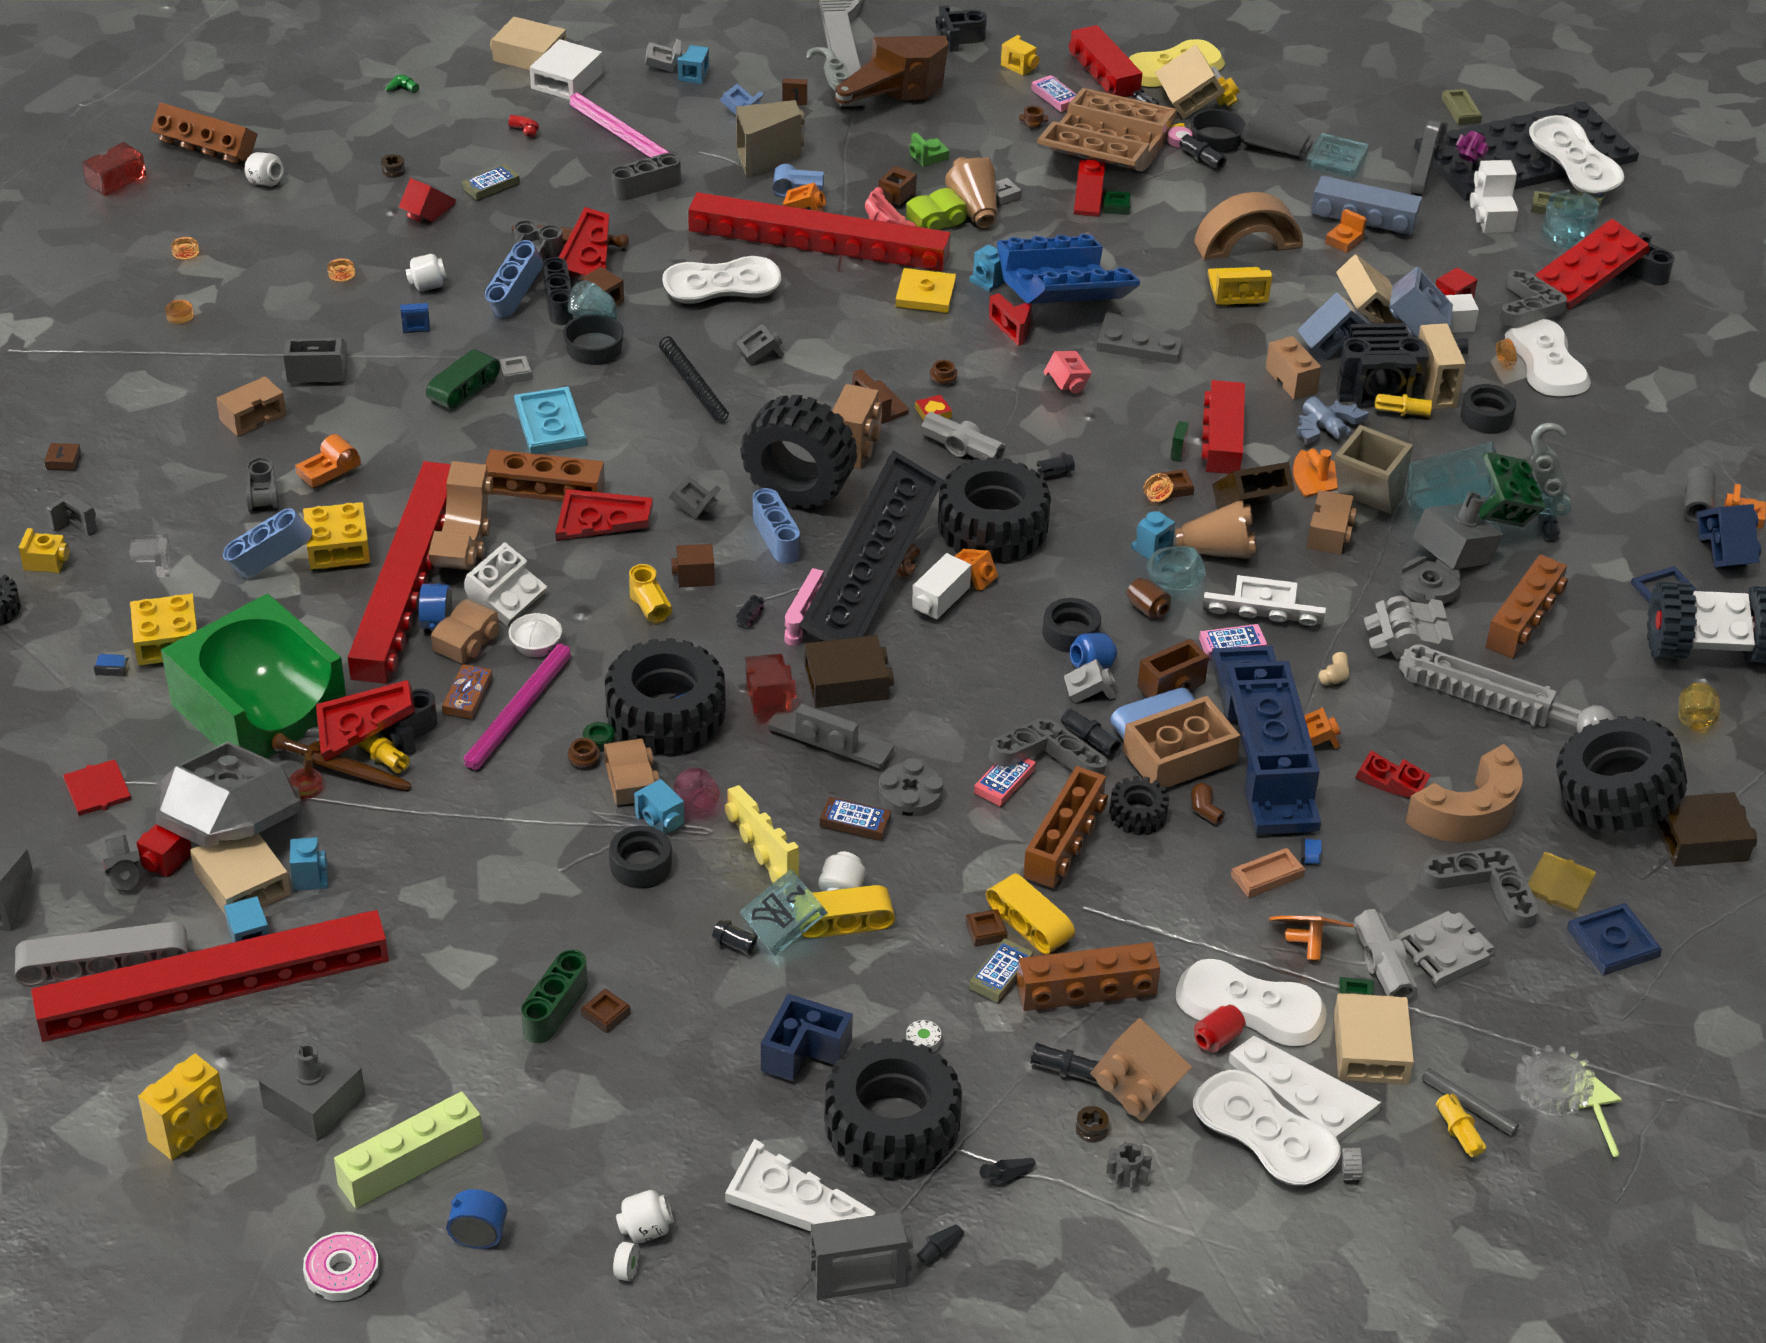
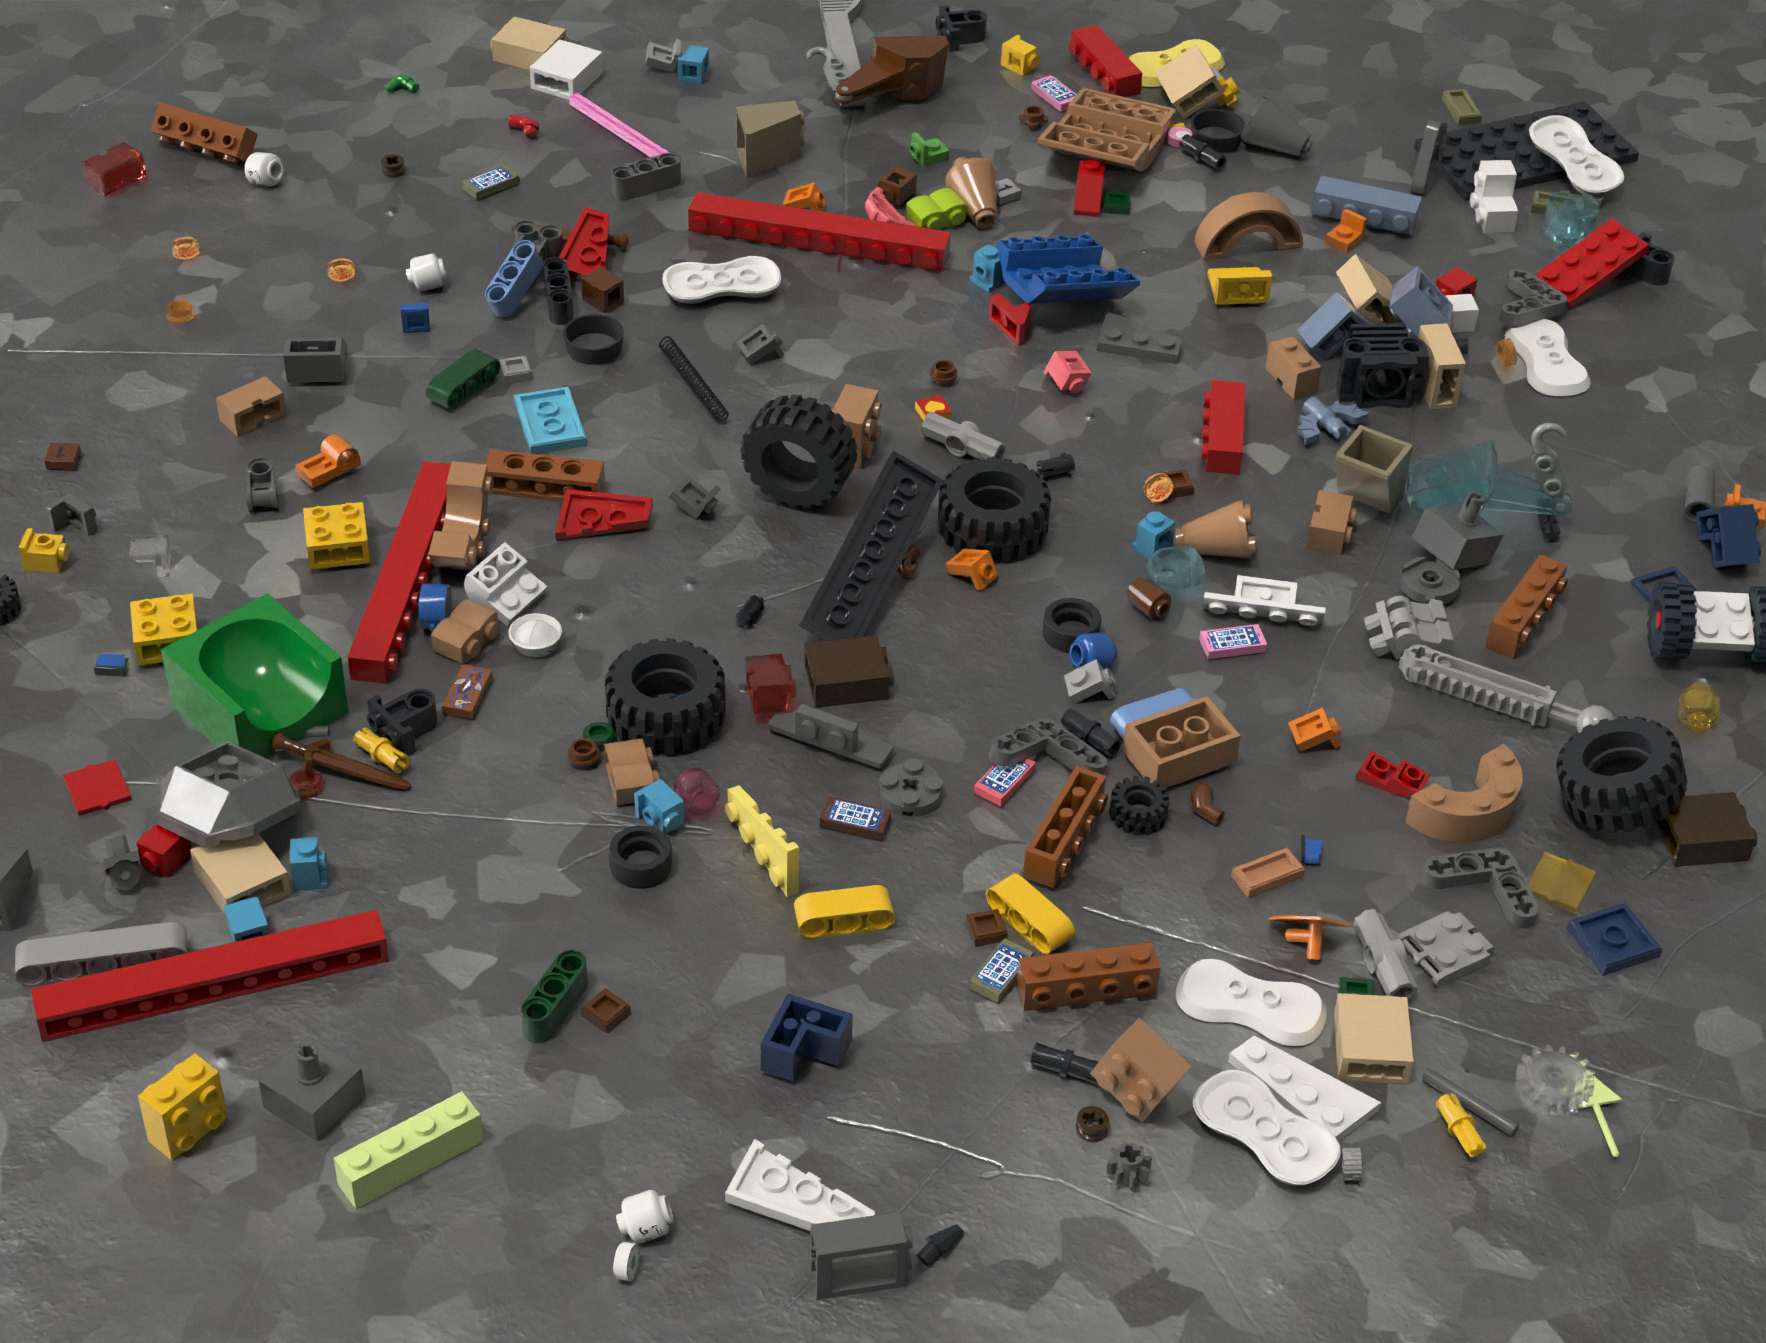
(267, 543): medium blue beam -> none
(341, 1248): tile -> none
(361, 715): red wing -> none
(424, 201): red slope -> none
(476, 1219): blue piece -> none
(517, 707): dark pink axle -> none
(591, 299): clear light blue hair -> none
(648, 593): yellow piece -> none
(694, 565): reddish brown brick -> none
(734, 937): black pin -> none
(738, 96): medium blue bracket -> none
(776, 526): medium blue beam -> none
(783, 912): clear light blue tile -> none
(794, 178): medium blue piece -> none
(795, 90): reddish brown tile -> none
(798, 608): bright pink plate -> none
(842, 872): white head -> none
(891, 405): reddish brown panel -> none
(892, 1143): black tyre -> none
(924, 1033): white tile -> none
(925, 290): yellow plate -> none
(941, 586): white brick -> none
(1006, 1169): black bar -> none
(1144, 96): black piece -> none
(1173, 668): reddish brown brick -> none
(1179, 441): dark green tile -> none
(1219, 1028): red brick -> none
(1254, 485): dark brown brick -> none
(1275, 735): dark blue bracket -> none
(1314, 472): orange shield -> none
(1337, 155): clear light blue tile -> none
(1337, 672): tan arm -> none
(1403, 405): yellow axle -> none
(1472, 146): magenta gear -> none
(1487, 420): black tyre -> none
(1517, 492): dark green bracket -> none

